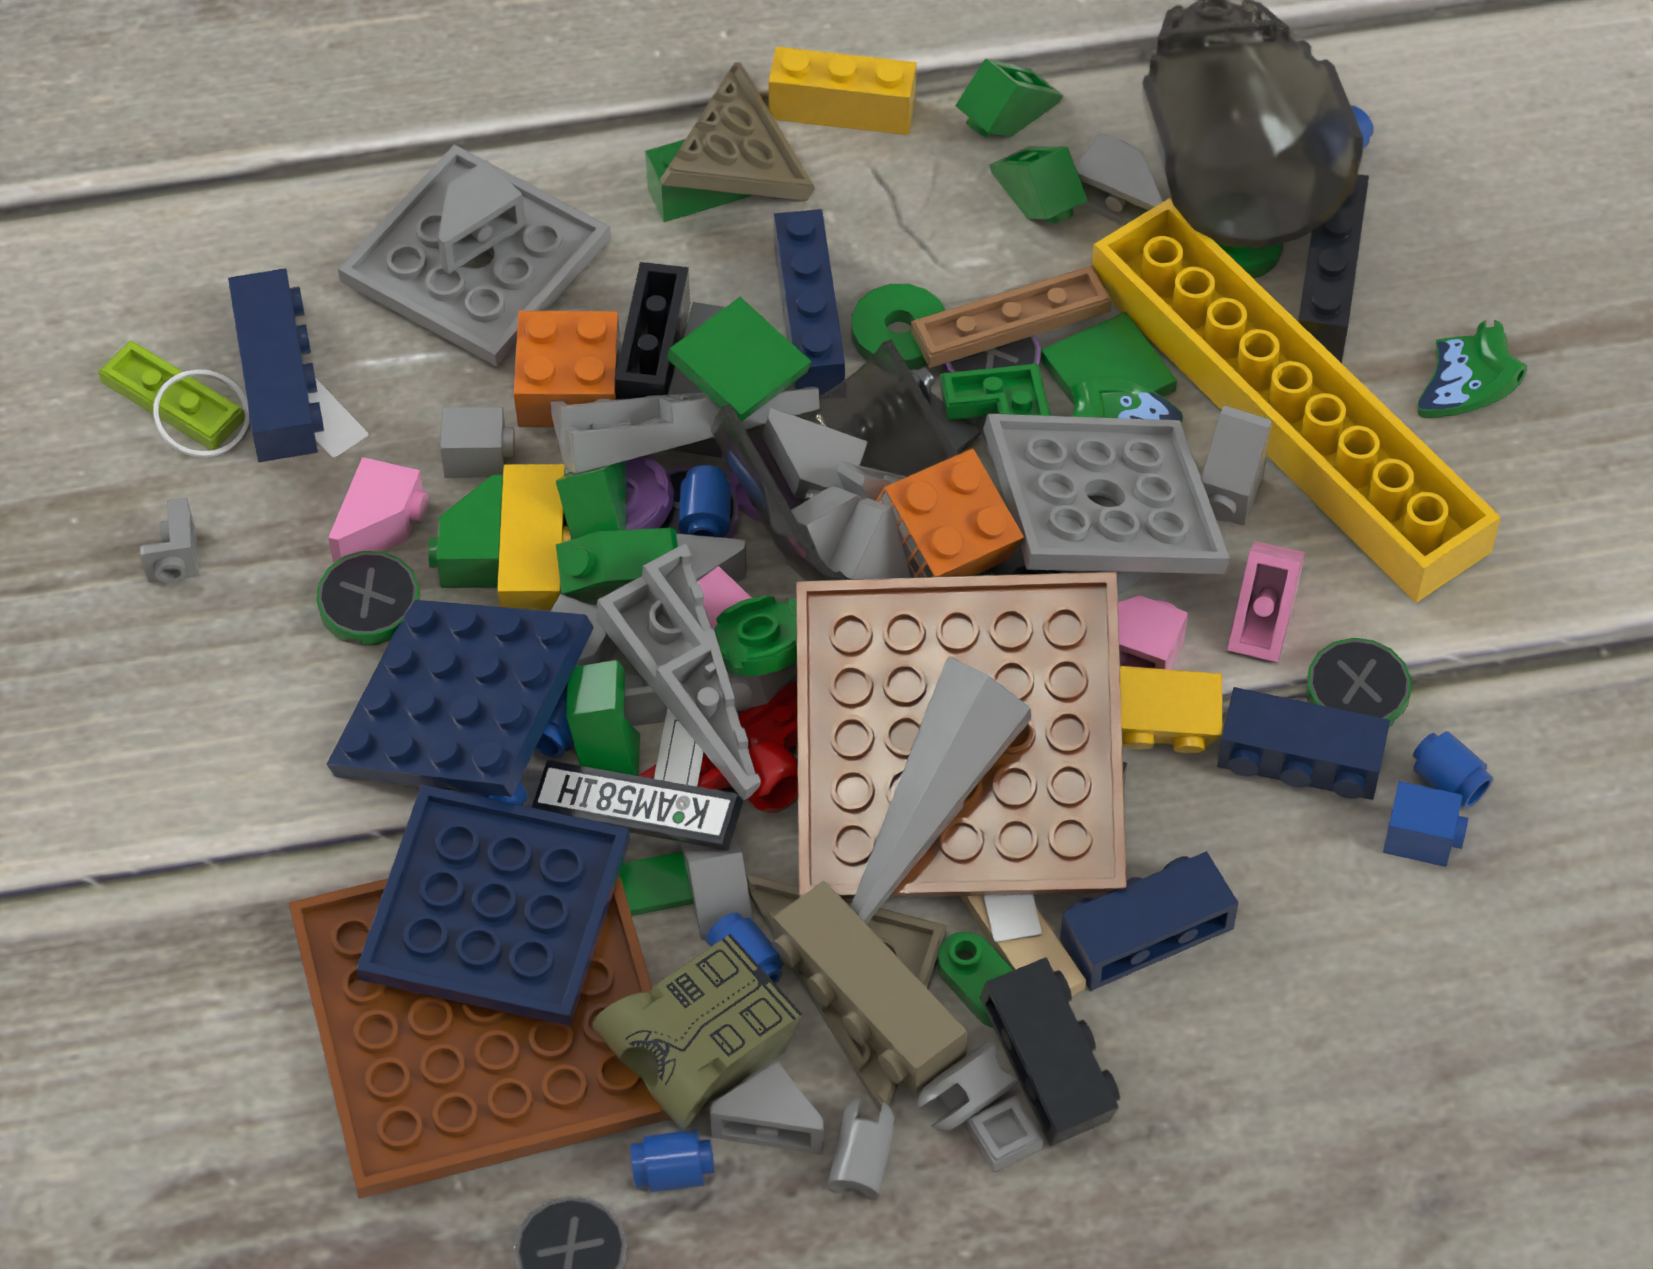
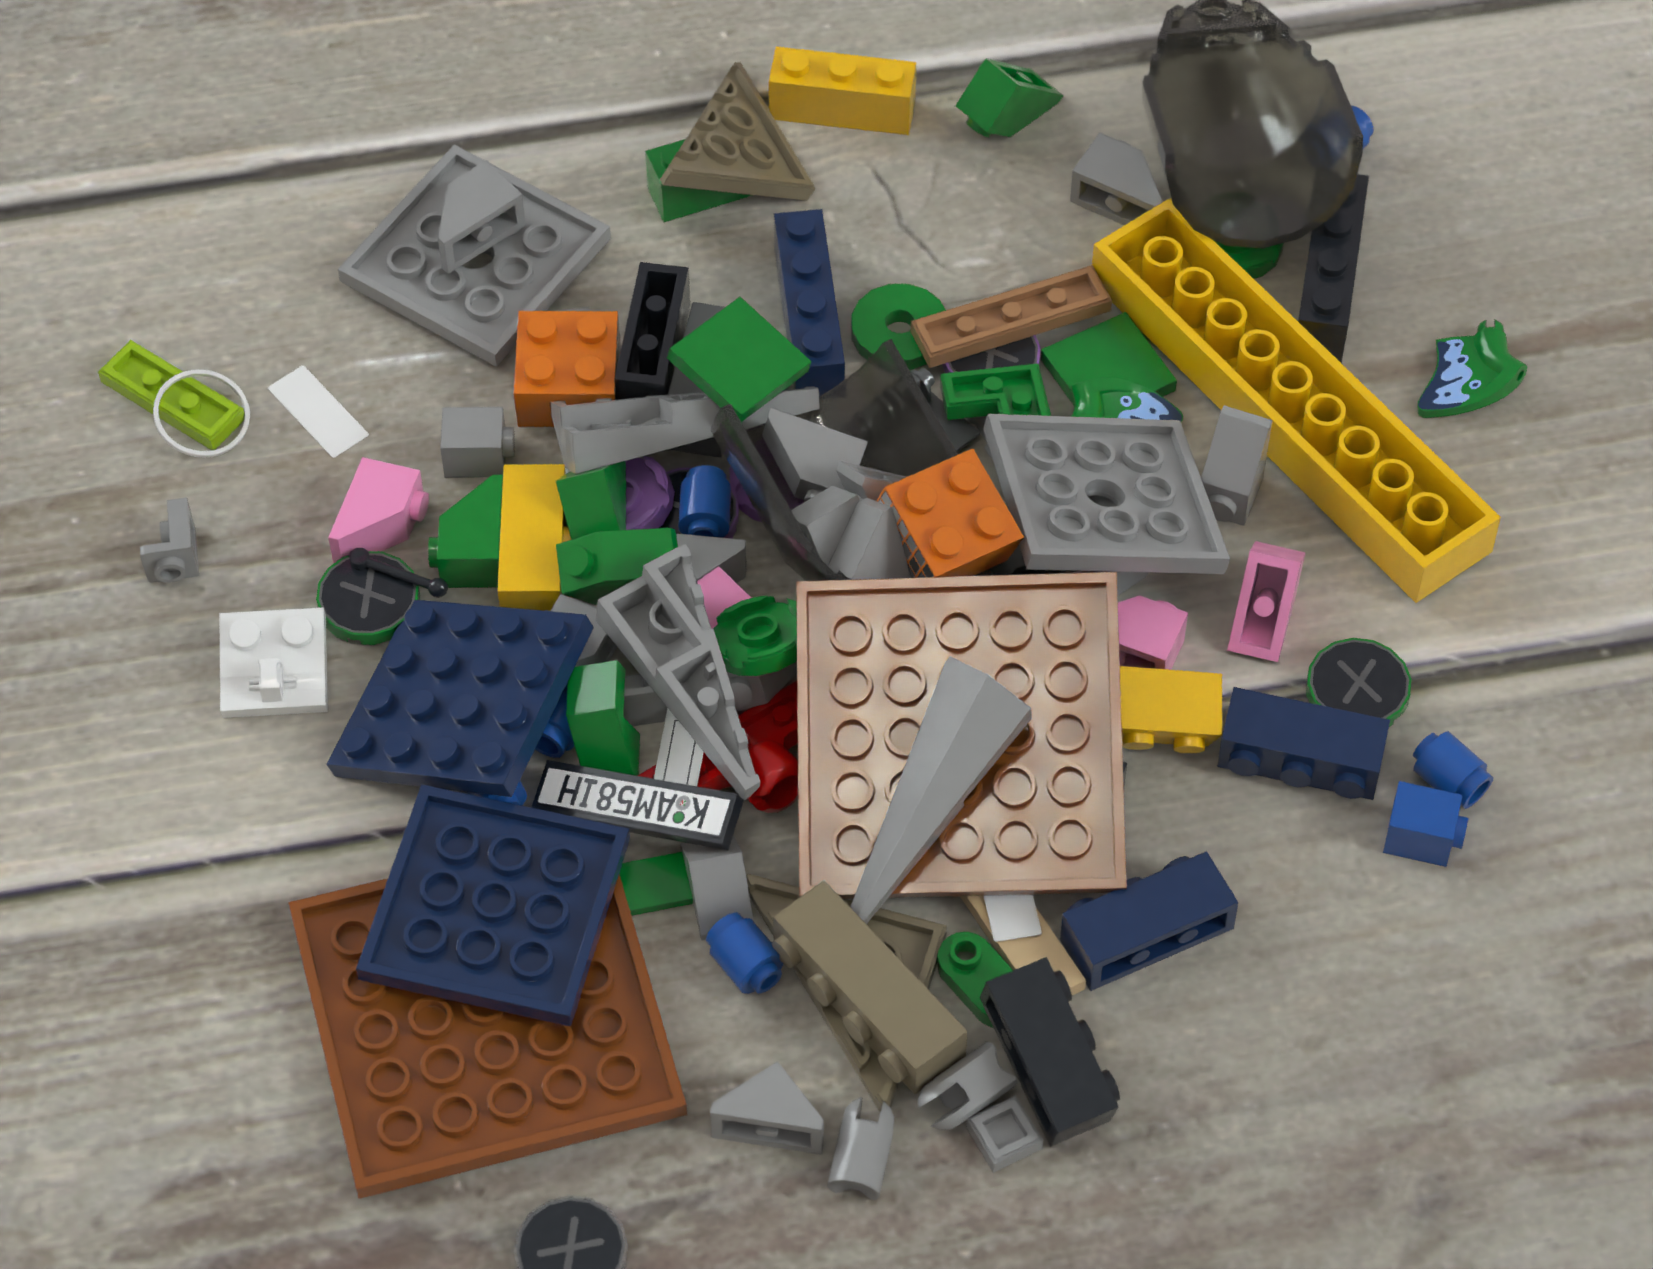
(273, 365): dark blue brick -> none
(273, 662): none -> white hinge
(361, 560): none -> black hinge
(672, 1161): blue brick -> none
(700, 1029): olive piece -> none
(1041, 182): green slope -> none

